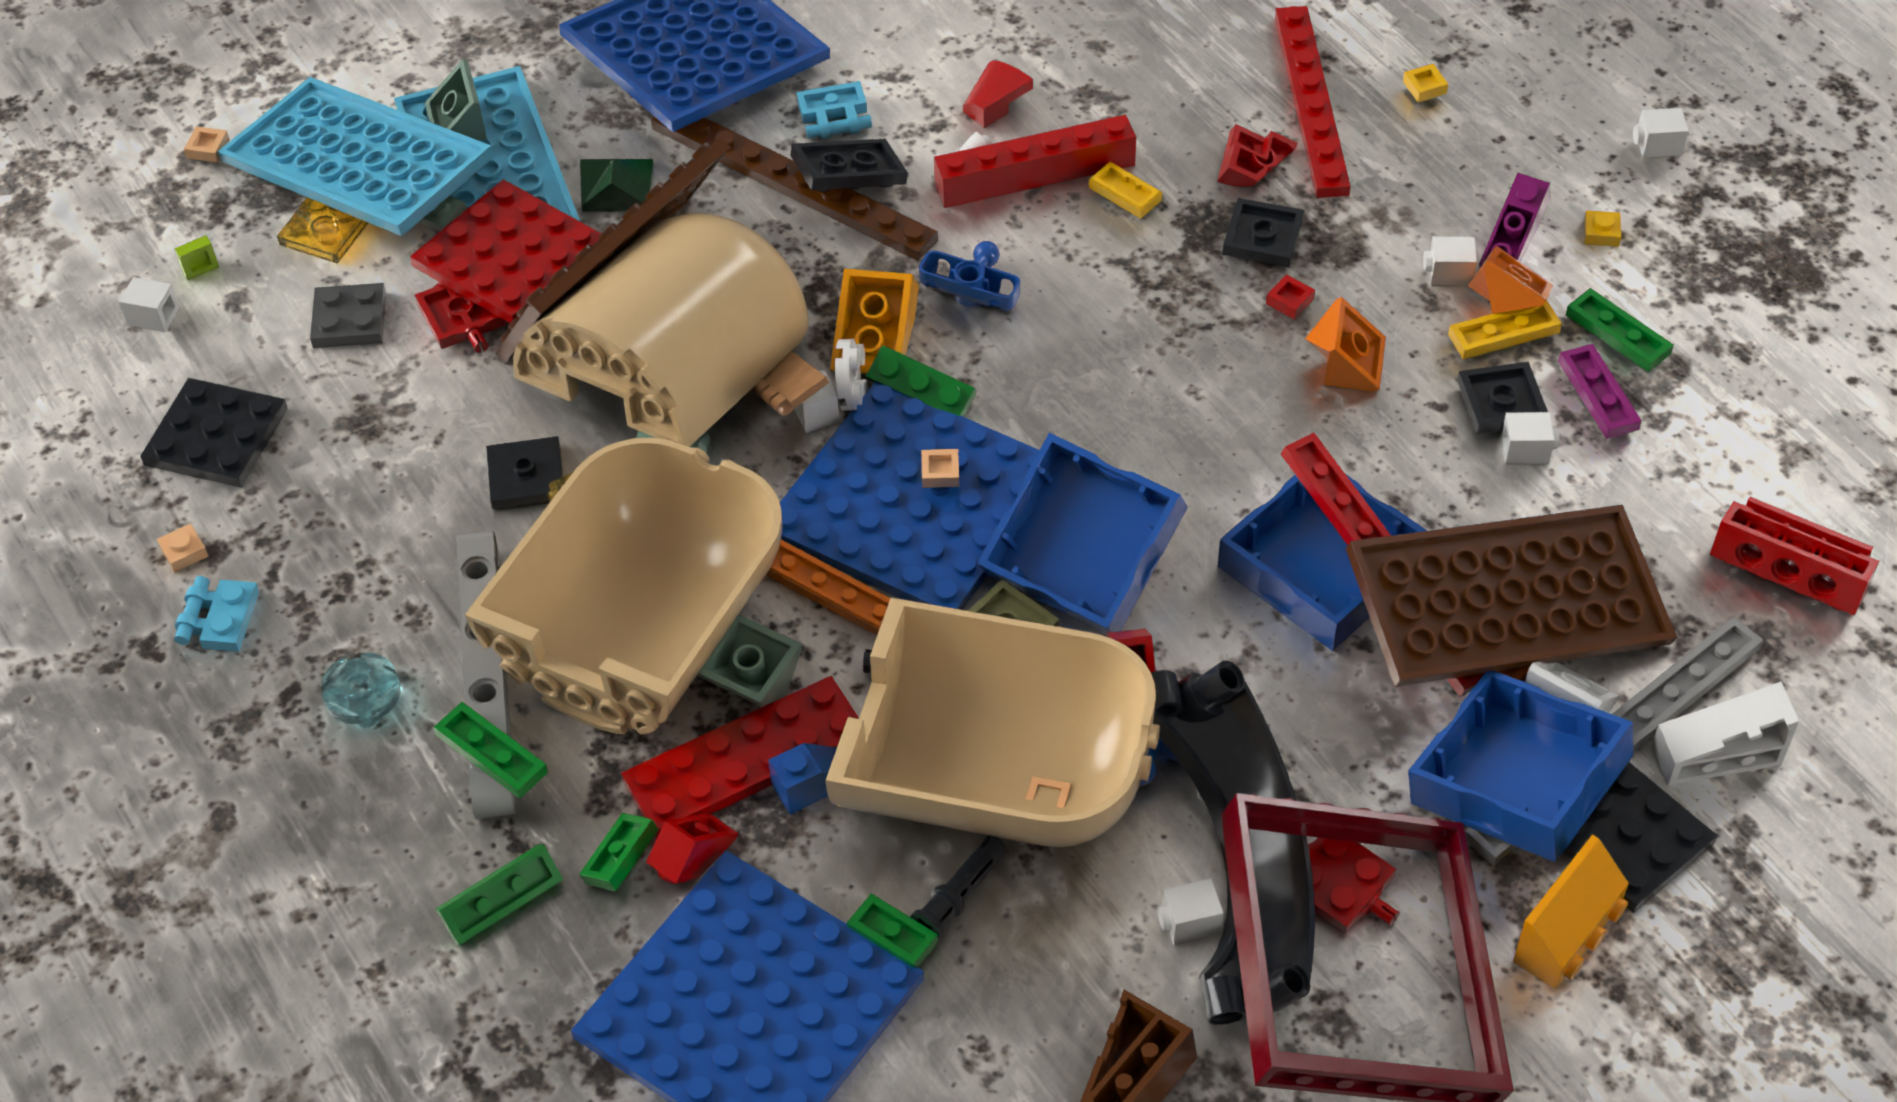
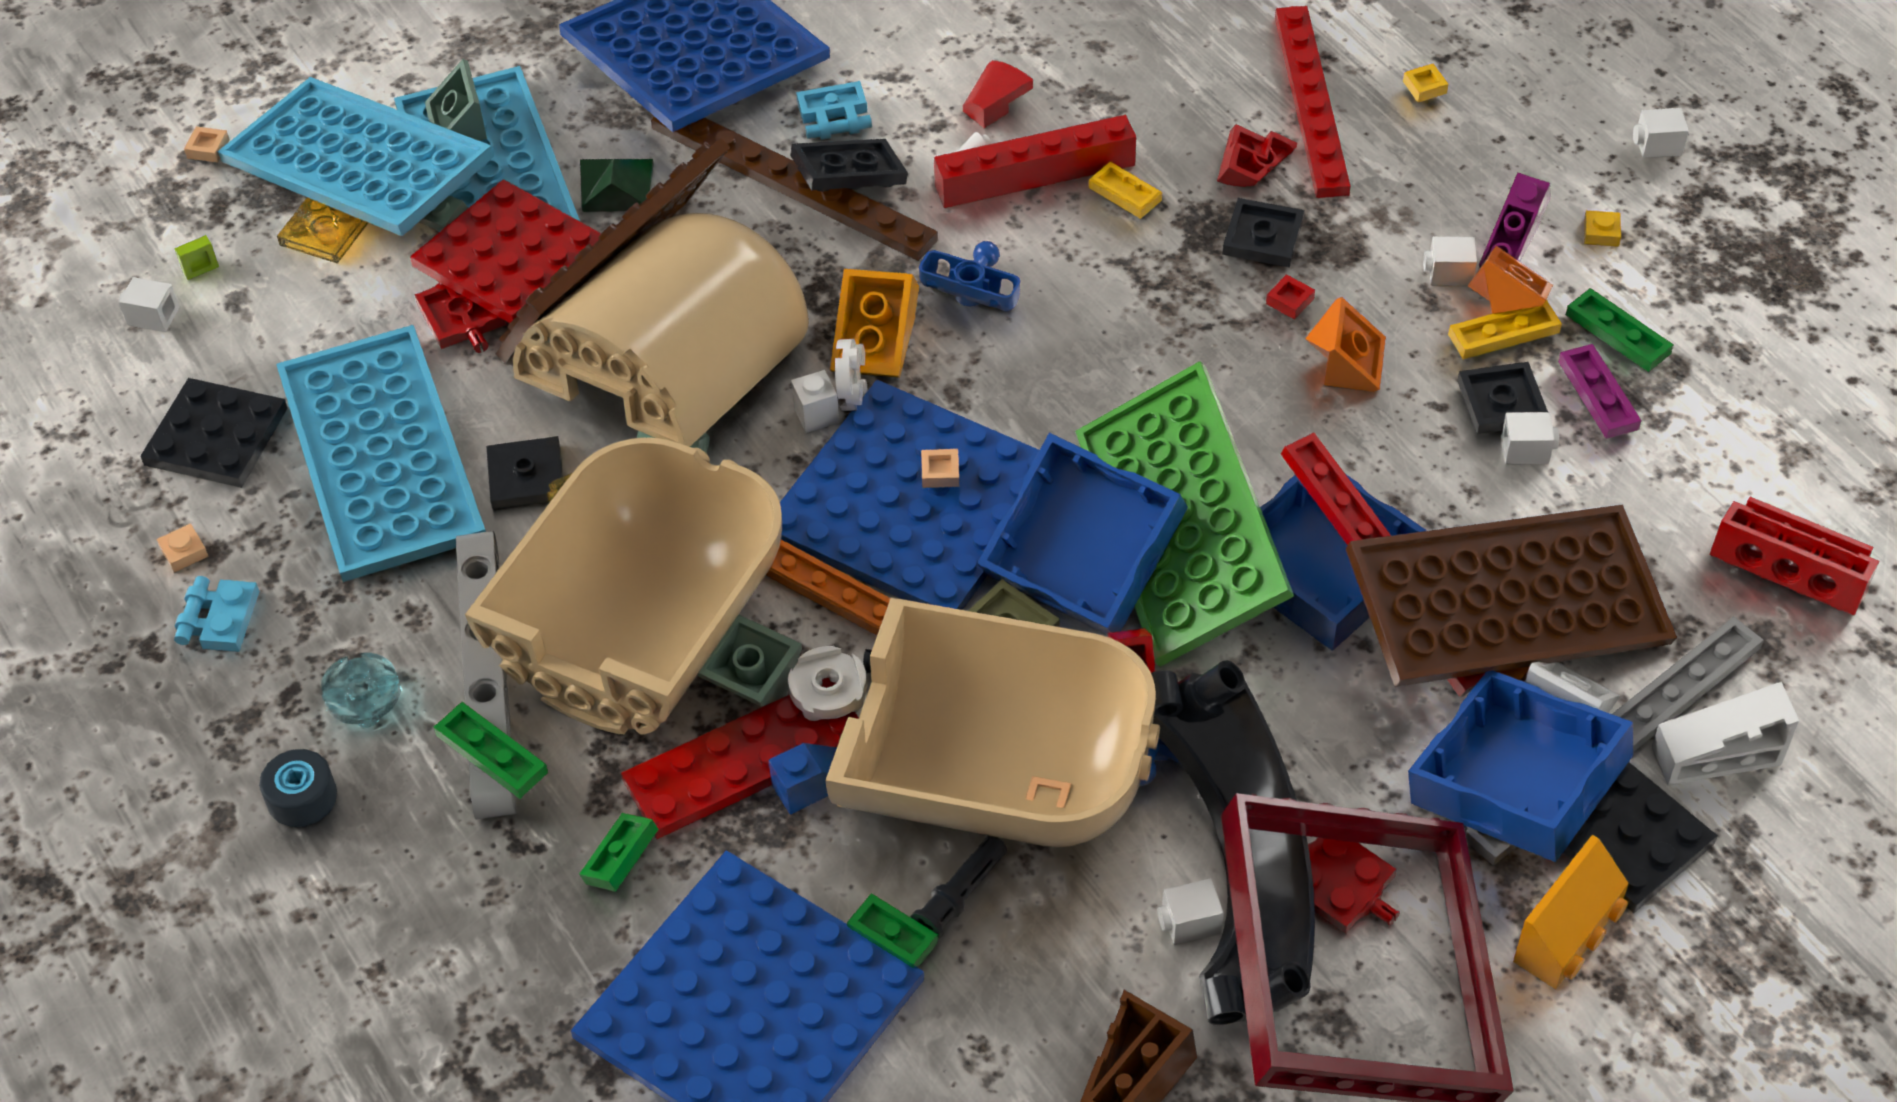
(298, 787): none -> black wheel
(348, 315): dark grey plate -> none
(379, 452): none -> medium azure plate
(499, 894): green plate -> none
(689, 847): red slope -> none
(789, 384): medium nougat windscreen -> none
(833, 701): none -> white plate
(921, 382): green plate -> none
(1221, 556): none -> bright green plate

